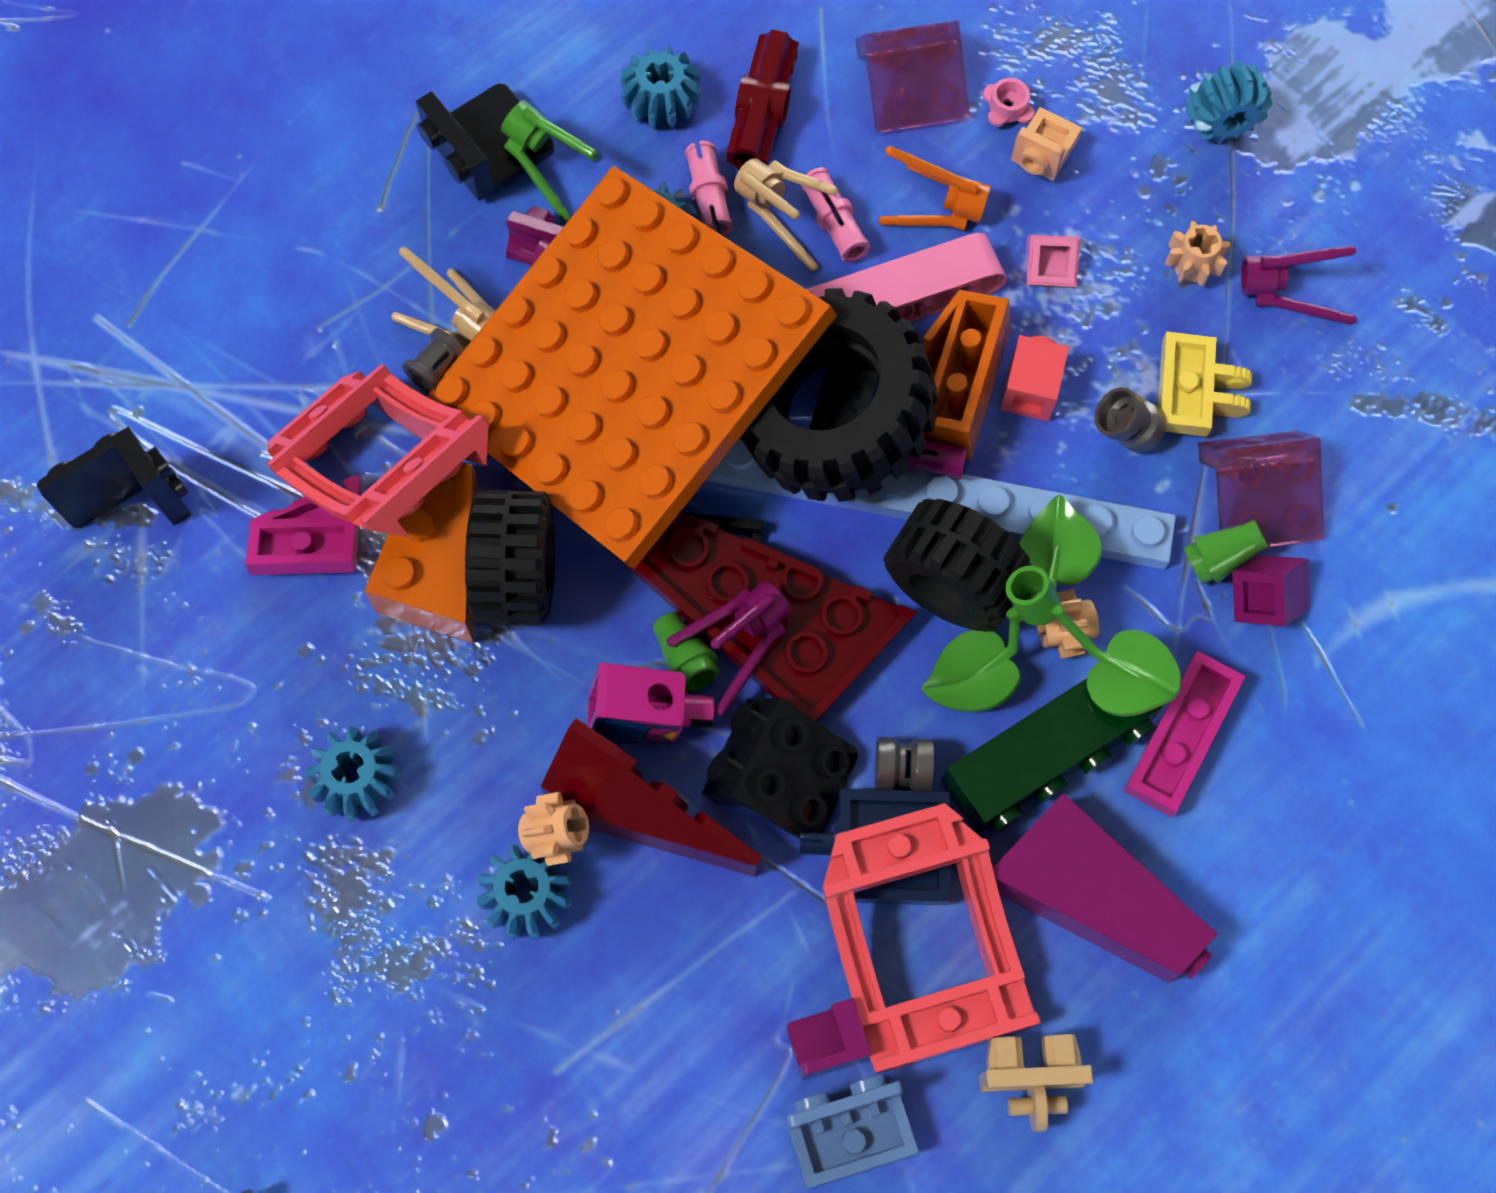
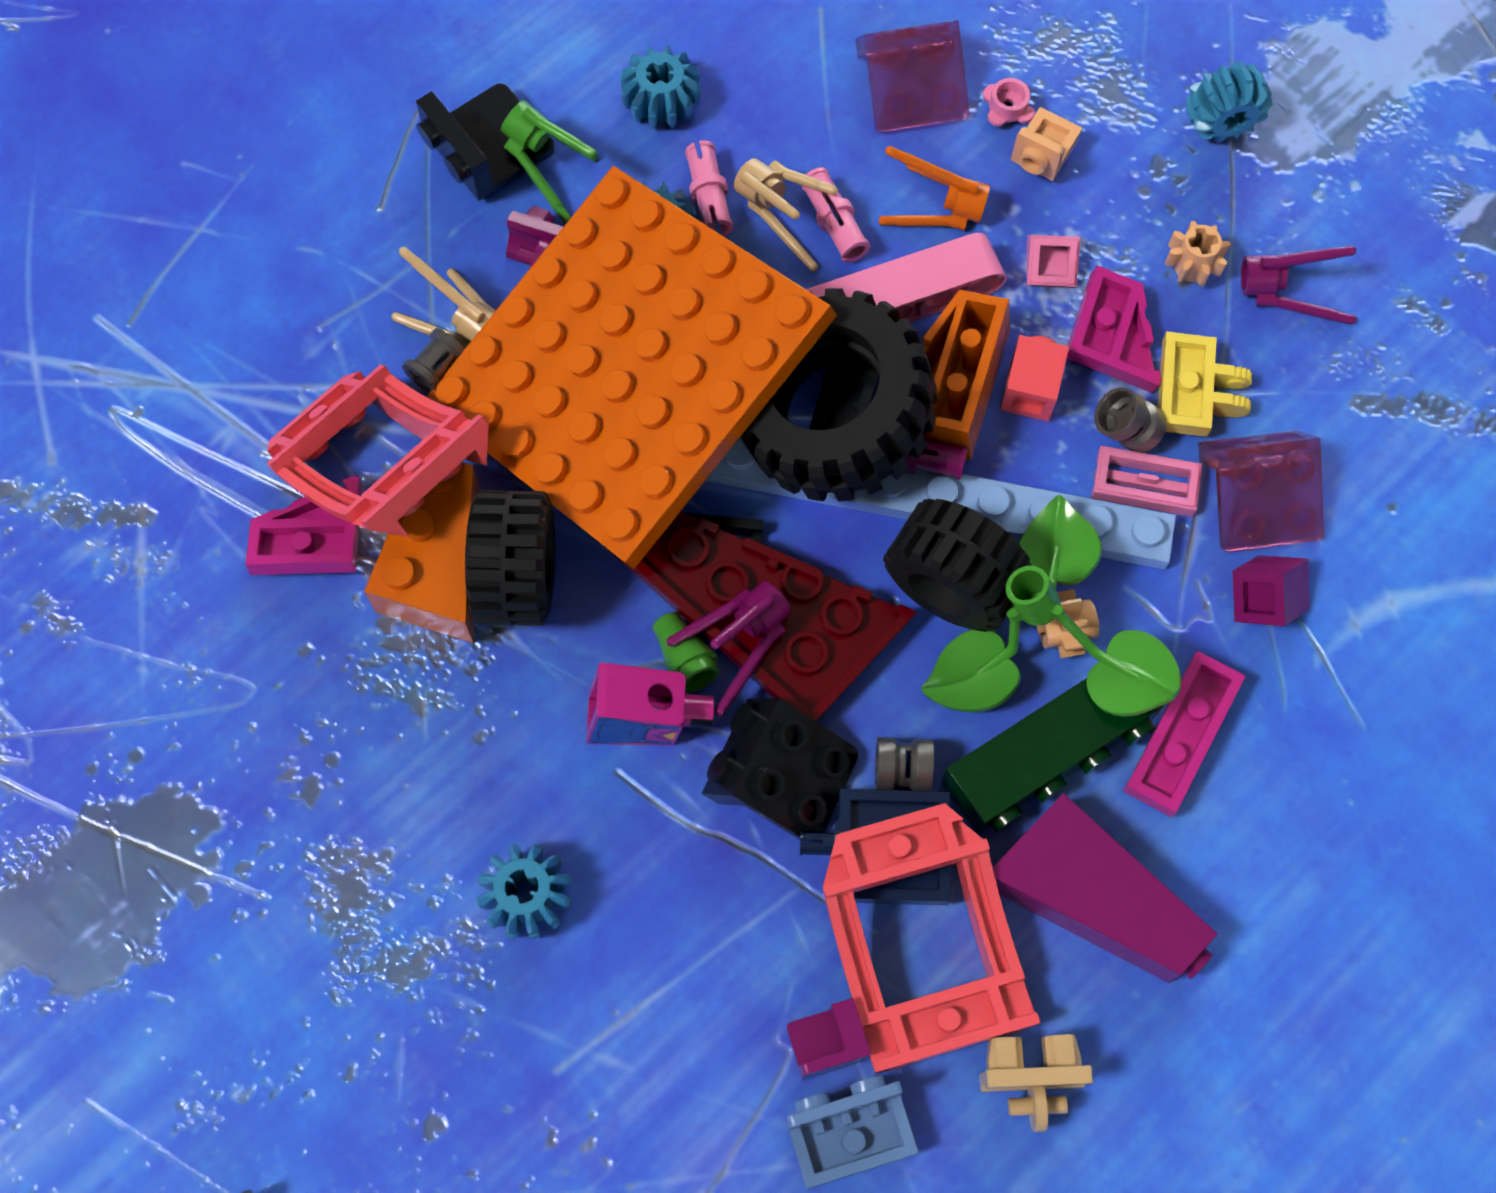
(110, 475): black bracket -> none
(332, 776): dark azure gear -> none
(553, 828): light nougat gear -> none
(627, 807): dark red wedge -> none
(763, 99): dark red piece -> none
(1113, 330): none -> dark pink wing
(1143, 498): none -> bright pink tile
(1224, 550): bright green cone -> none

